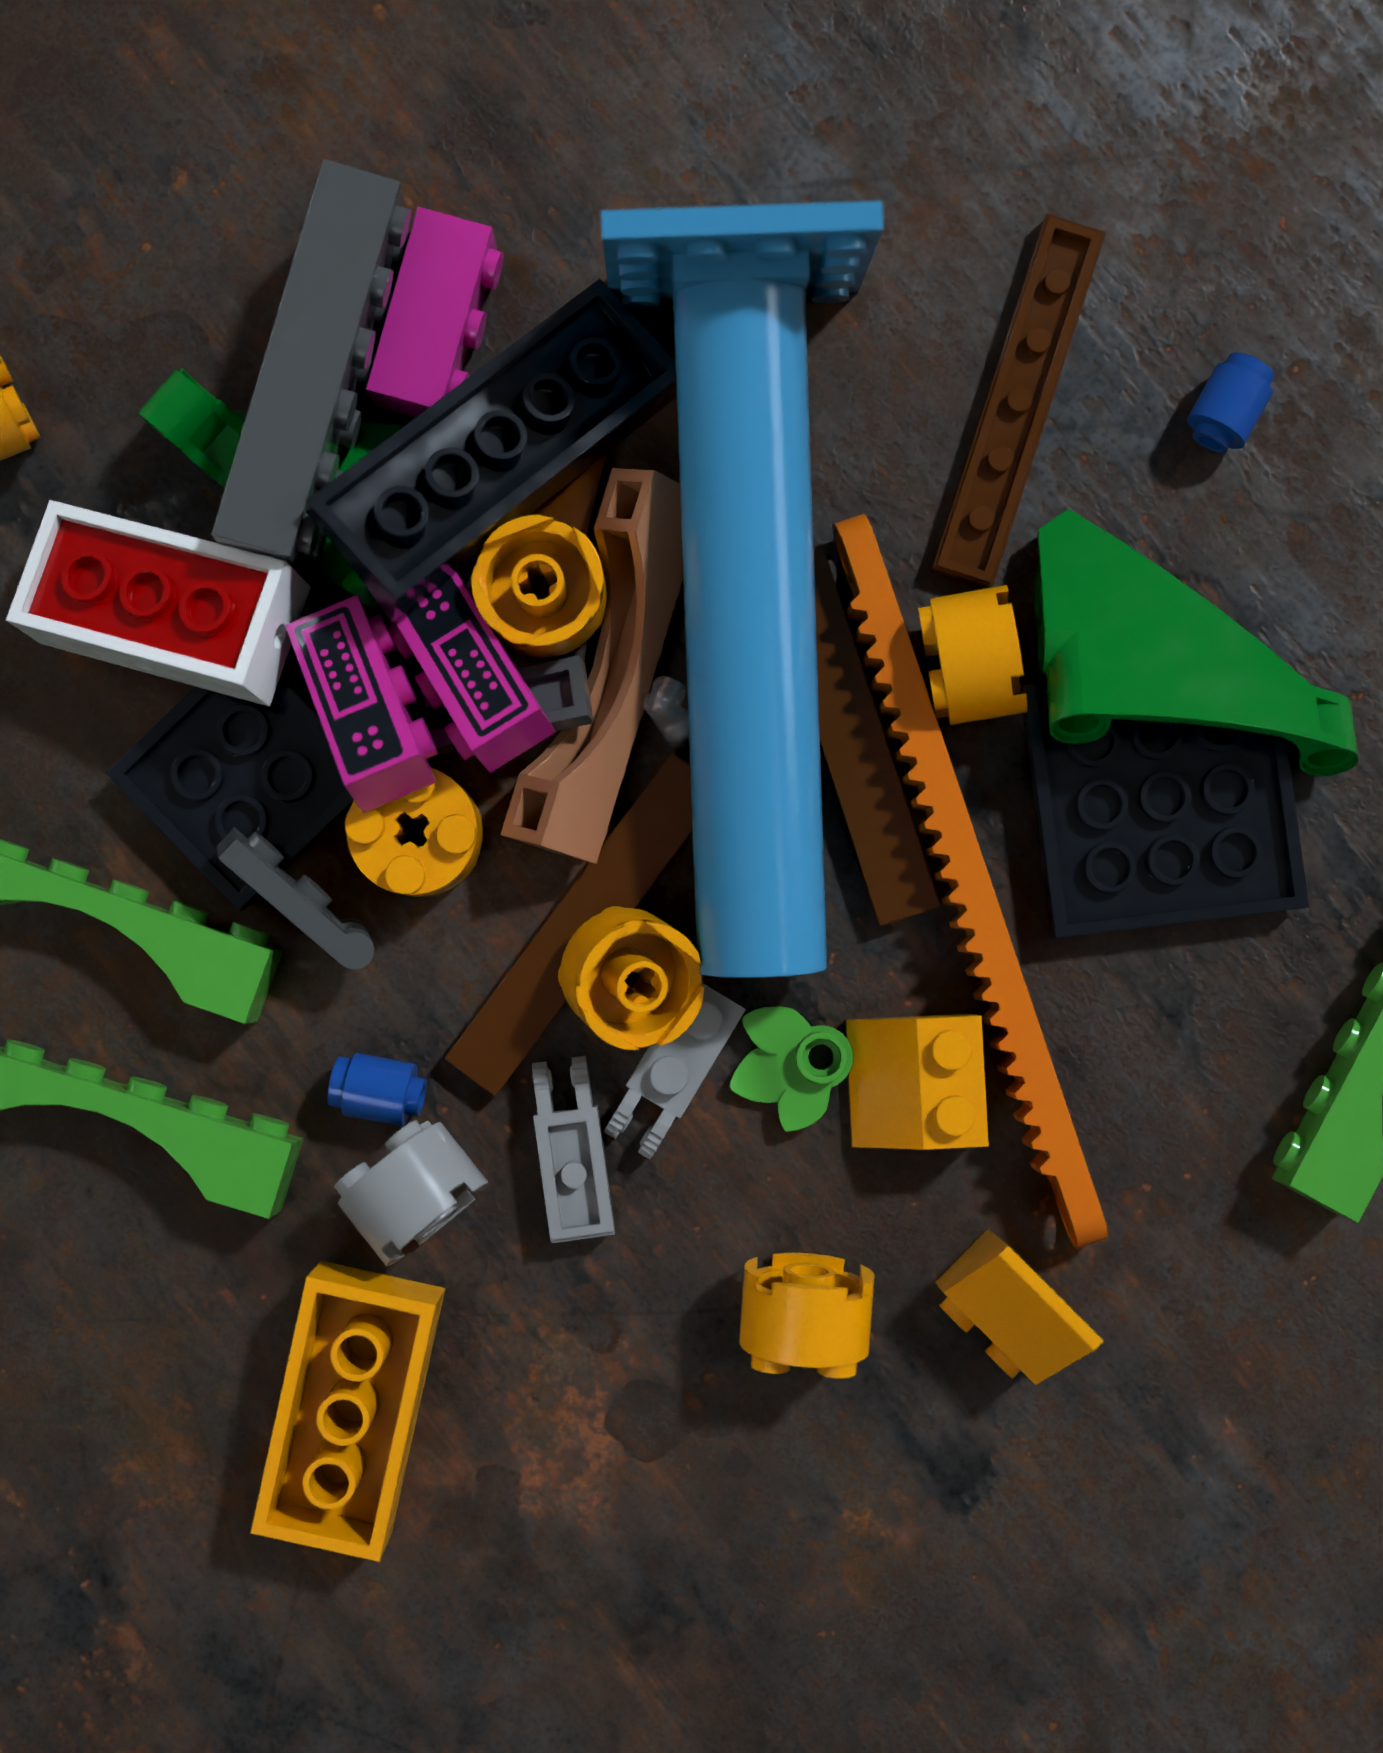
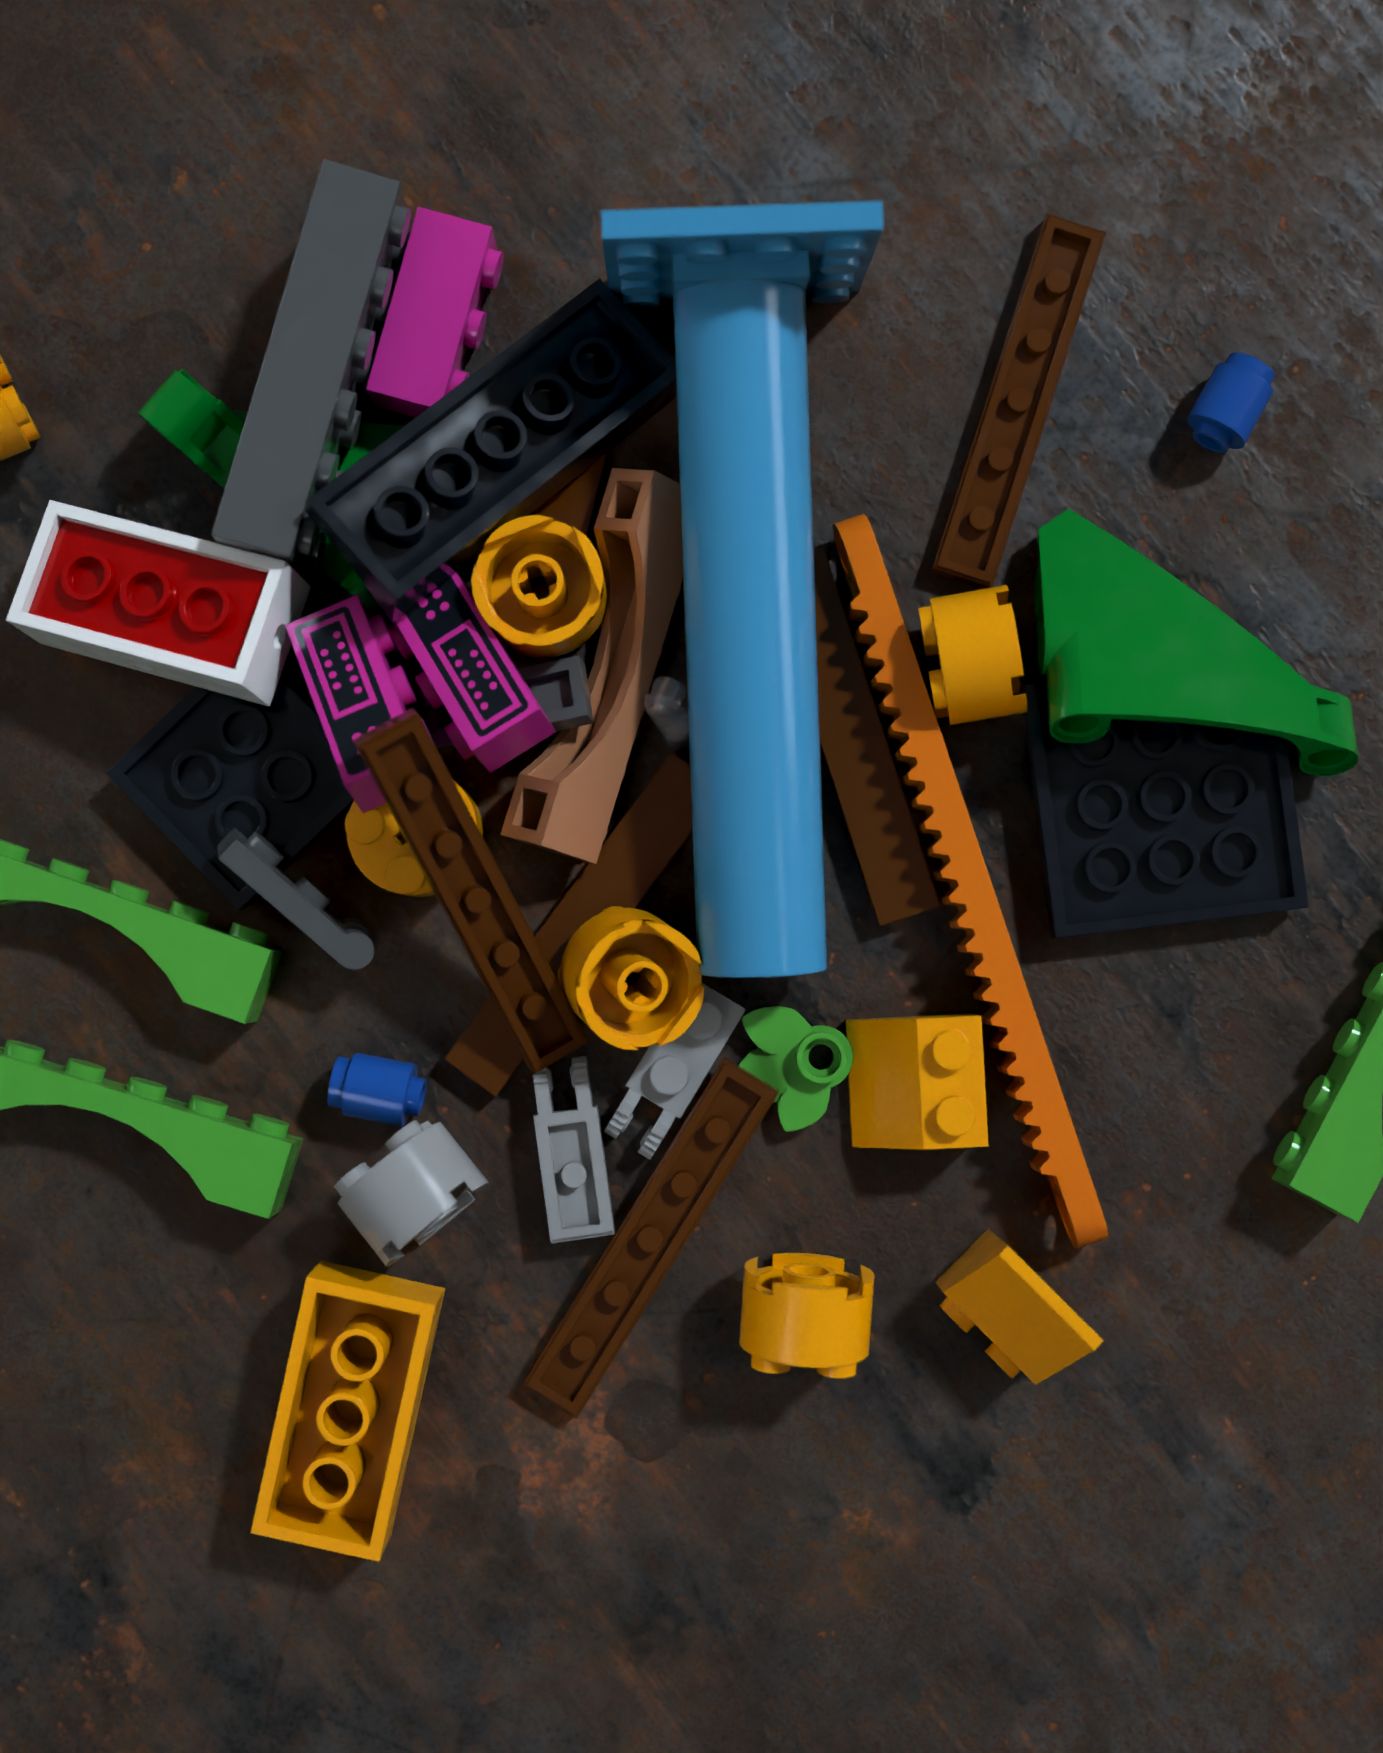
(470, 888): none -> reddish brown tile
(650, 1237): none -> reddish brown tile

